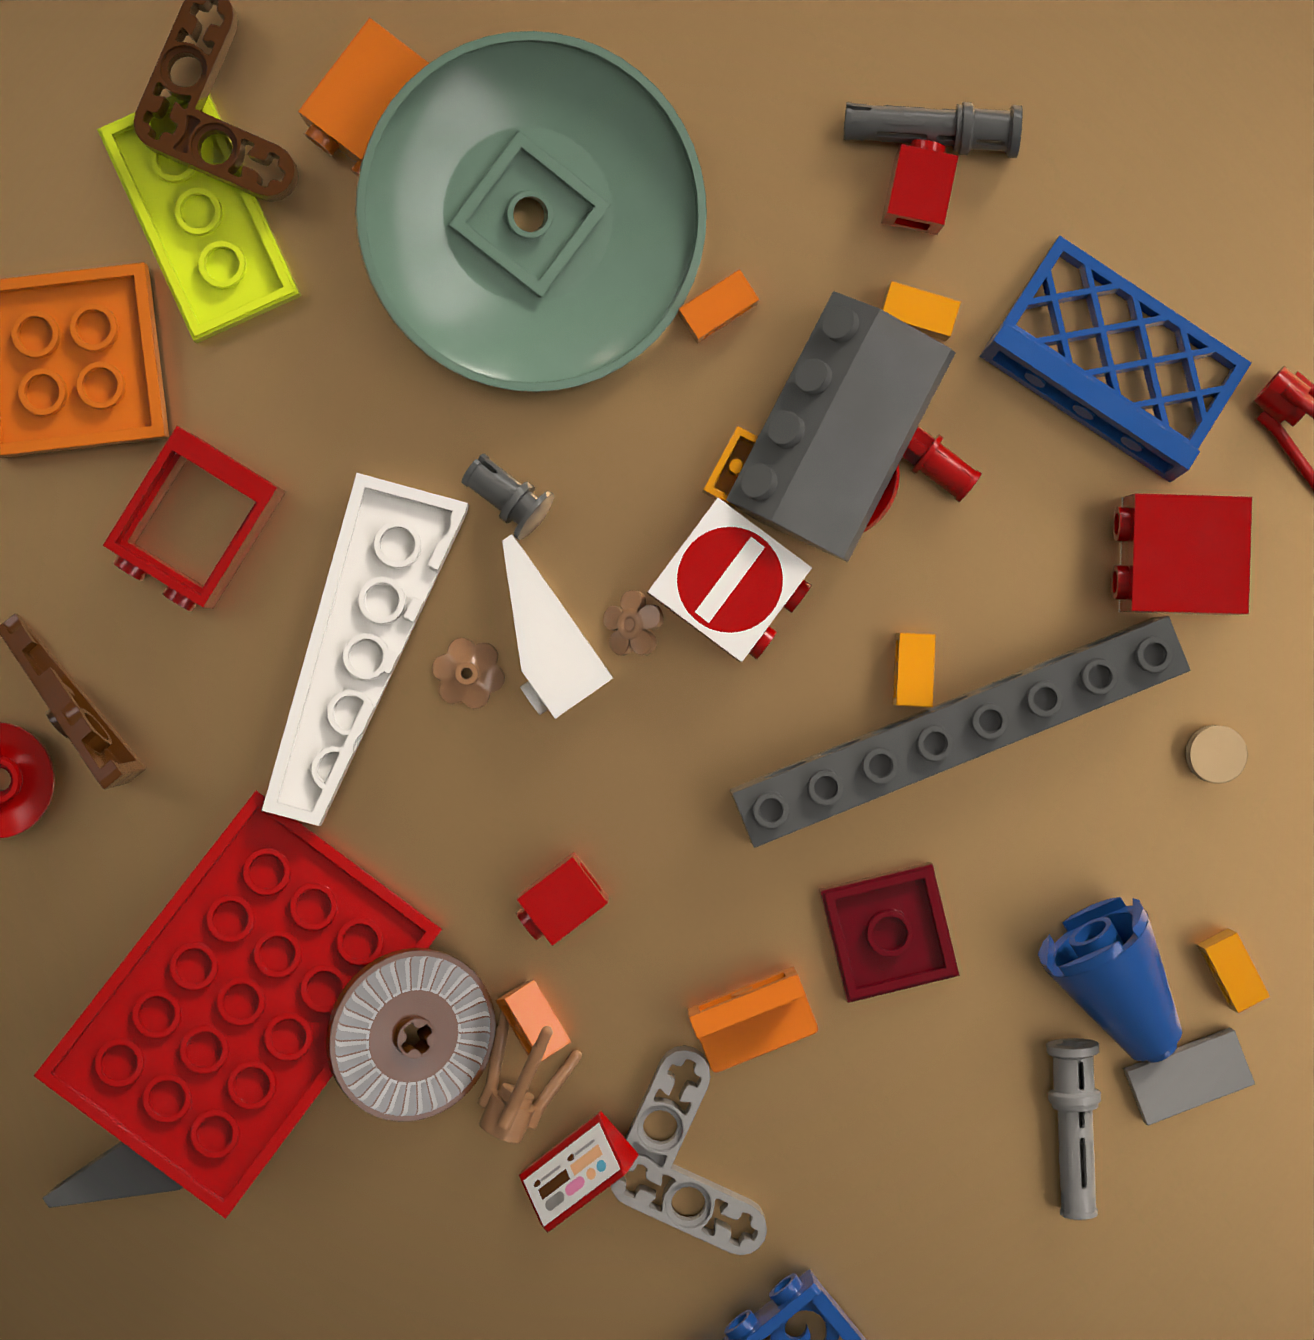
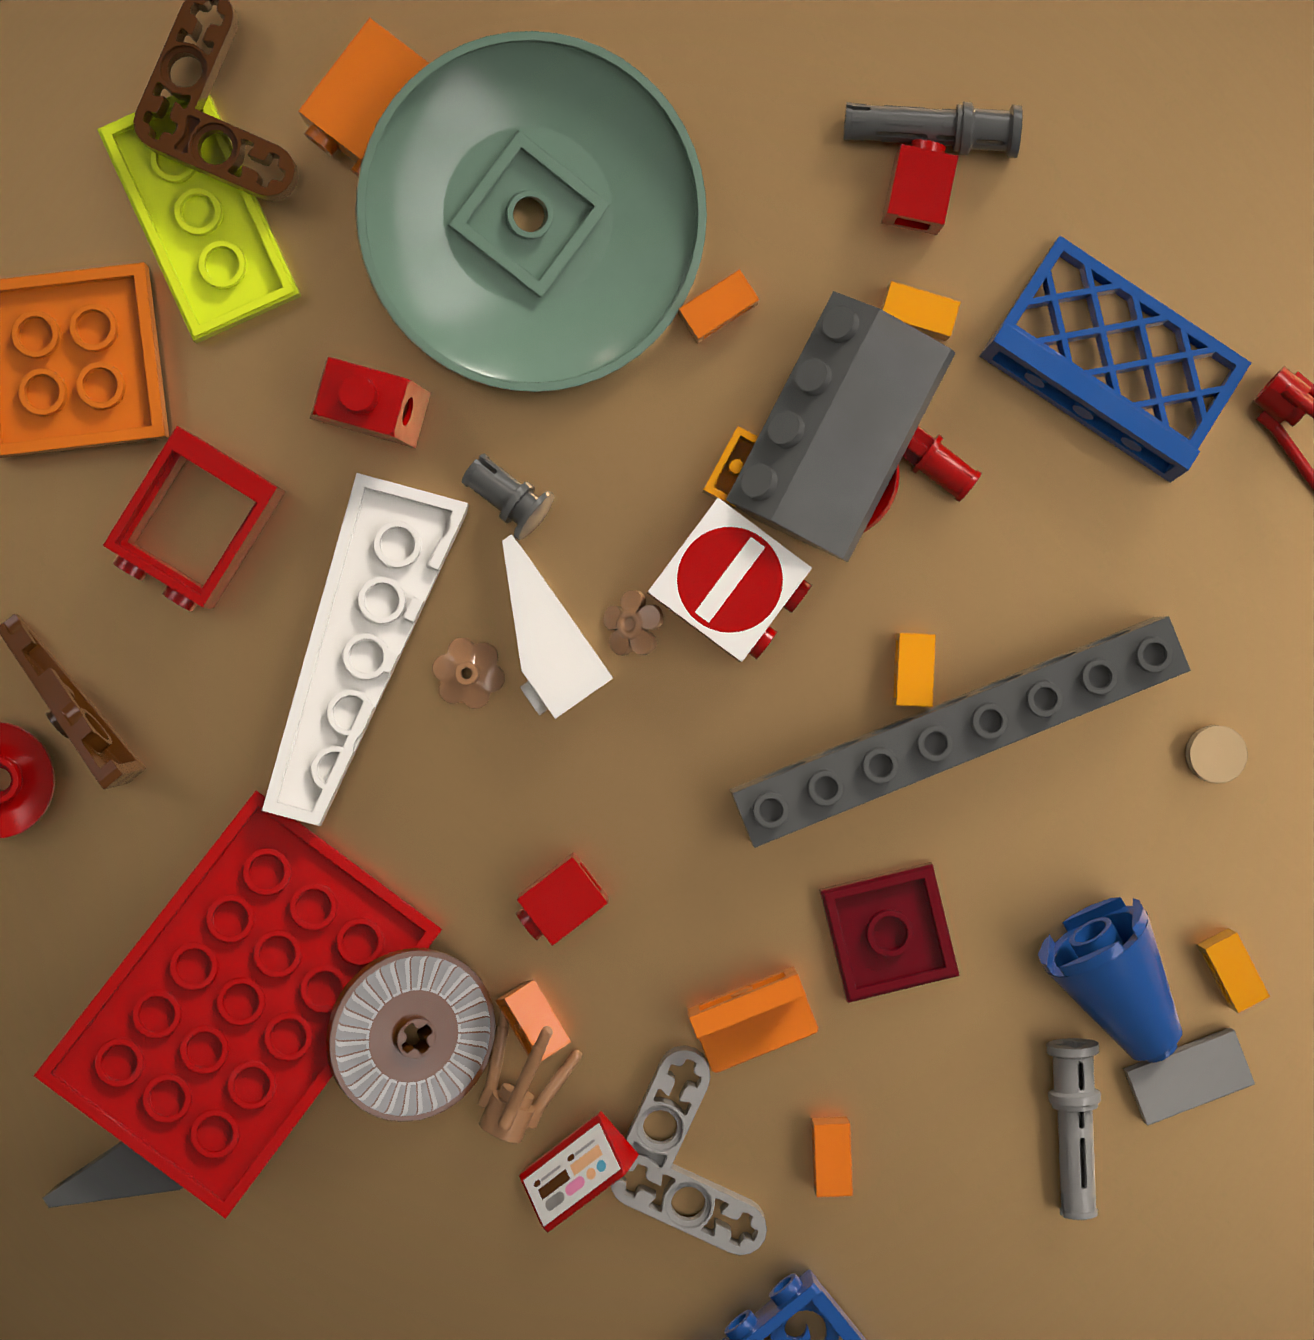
(370, 402): none -> red torso
(832, 1157): none -> orange piece
(1183, 554): red piece -> none

